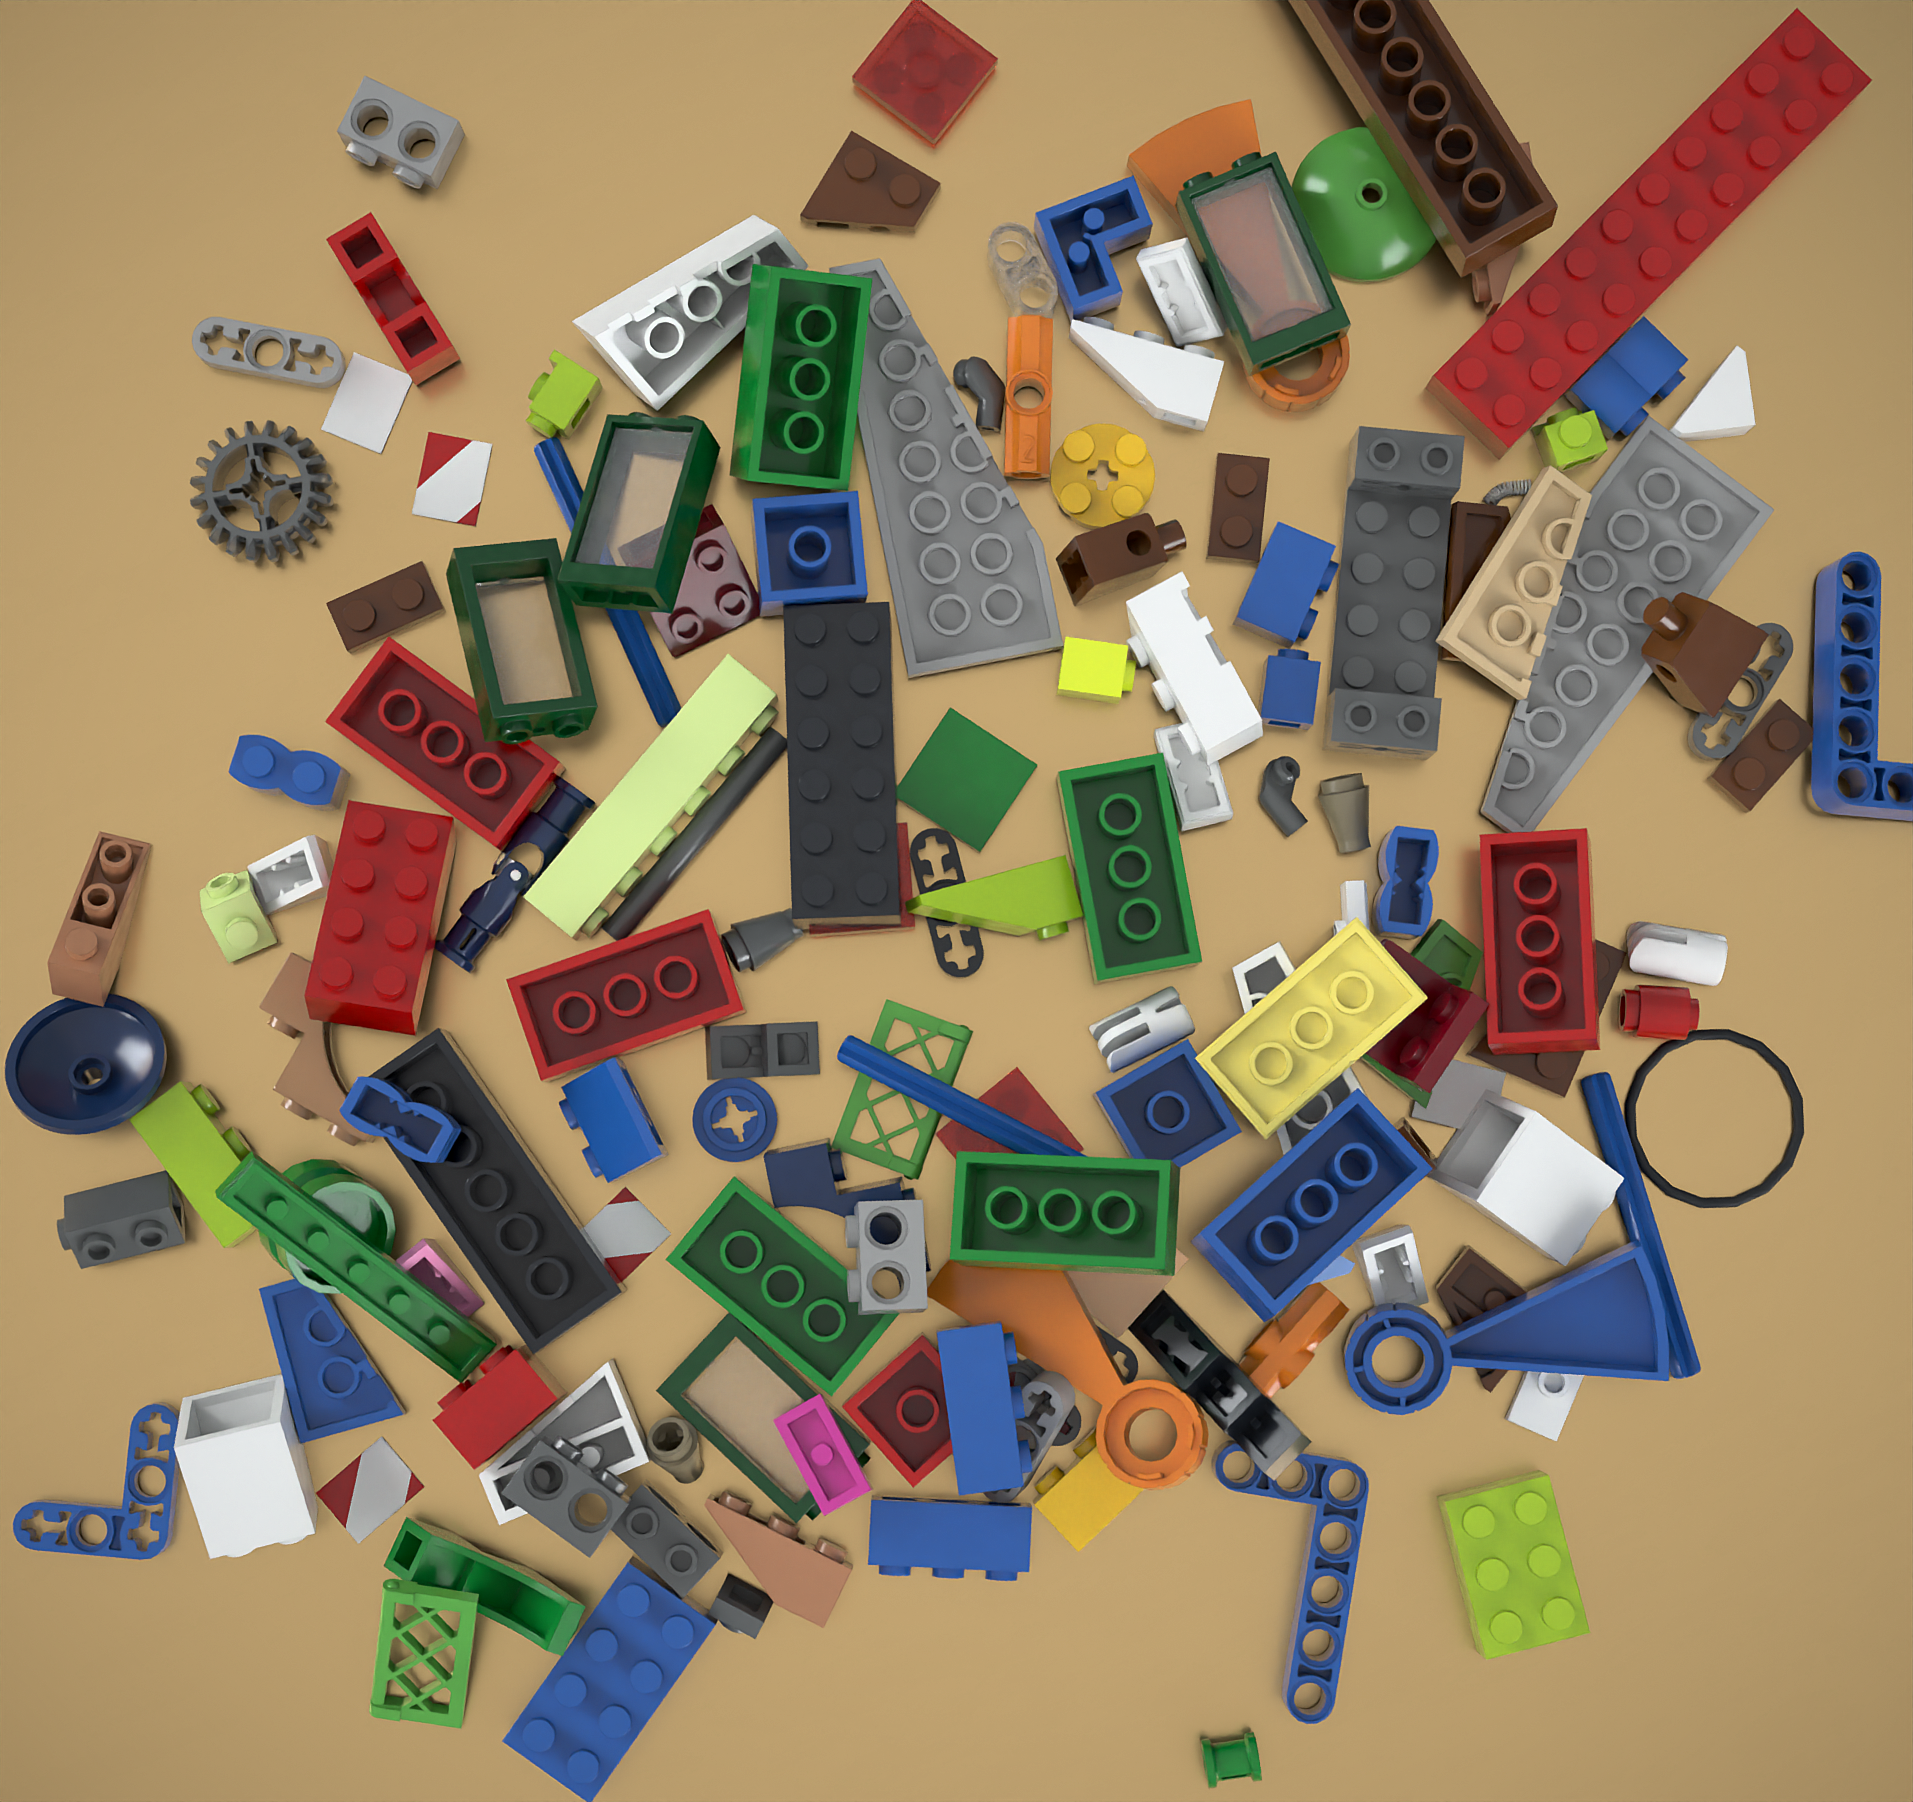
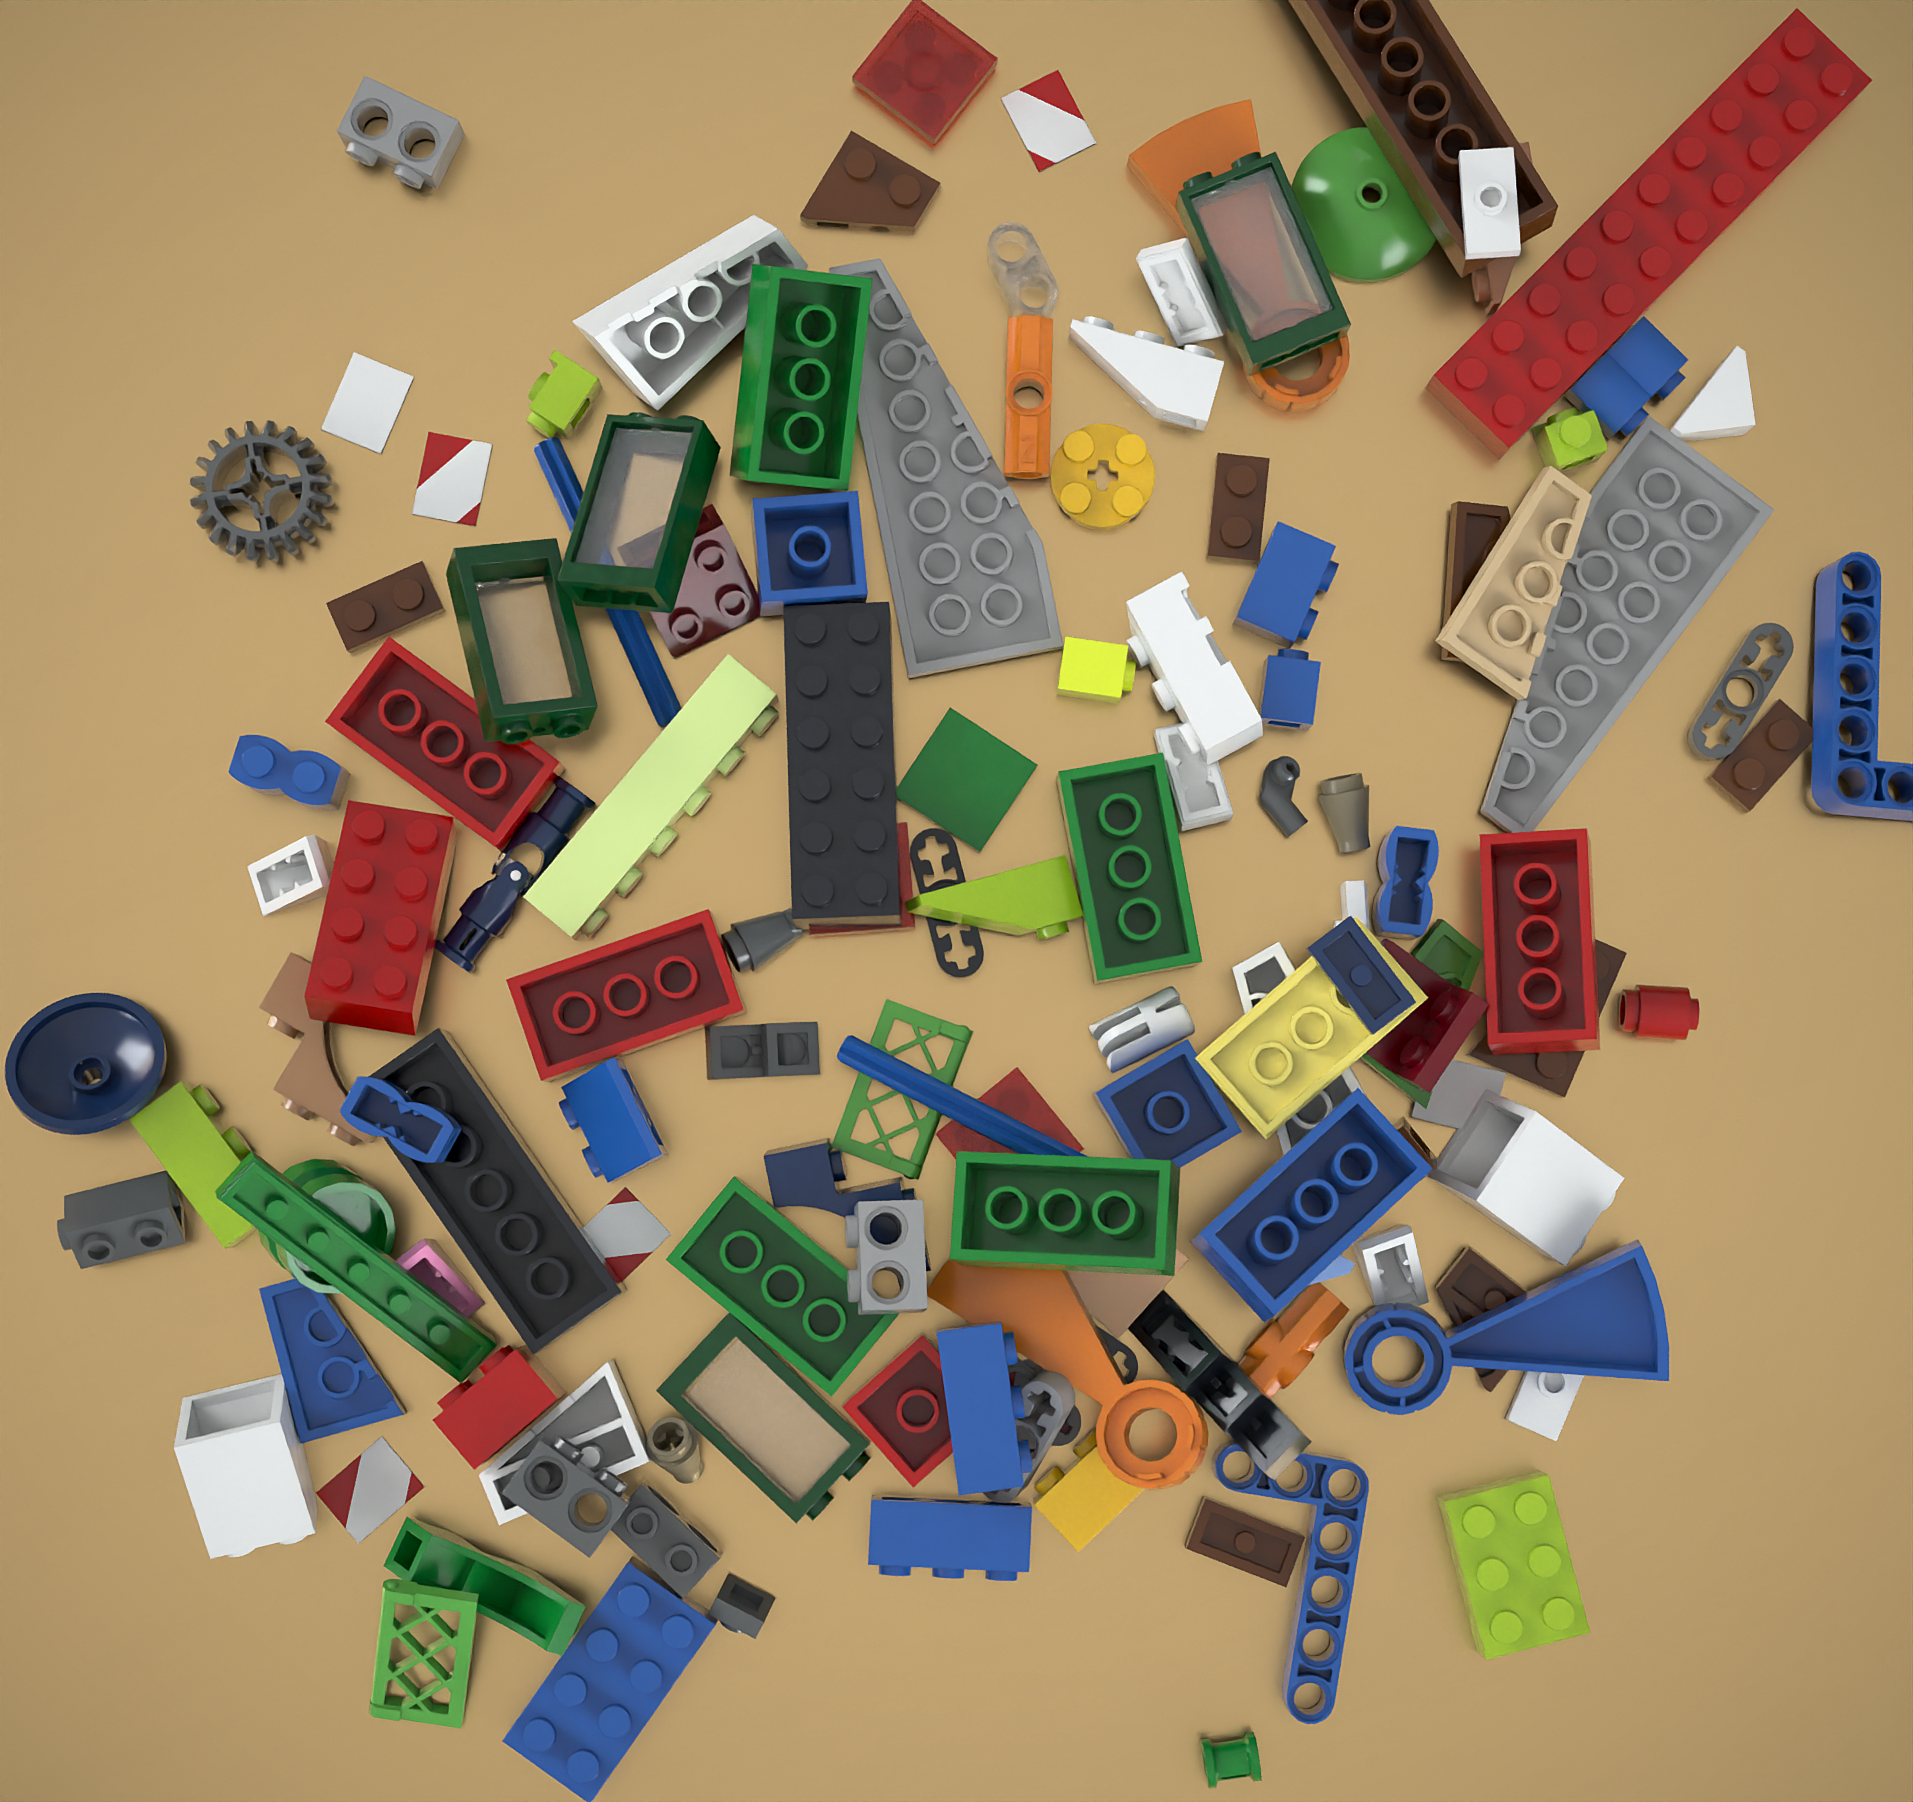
(98, 920): nougat slope -> none
(119, 1519): blue beam -> none
(228, 357): light grey beam -> none
(236, 915): yellowish green bracket -> none
(393, 298): red arch -> none
(695, 835): dark grey piece -> none
(712, 1107): blue gear -> none
(791, 1570): nougat slope -> none
(822, 1454): dark pink plate -> none
(987, 386): dark grey arm -> none
(1048, 120): none -> white sticker
(1082, 235): blue brick -> none
(1117, 556): reddish brown torso -> none
(1244, 1542): none -> reddish brown plate
(1361, 975): none -> dark blue plate
(1391, 593): dark grey plate -> none
(1489, 203): none -> white plate
(1496, 495): white leg -> none
(1639, 1215): blue axle -> none
(1677, 953): white arm -> none
(1698, 650): reddish brown torso -> none
(1798, 1119): black piece -> none

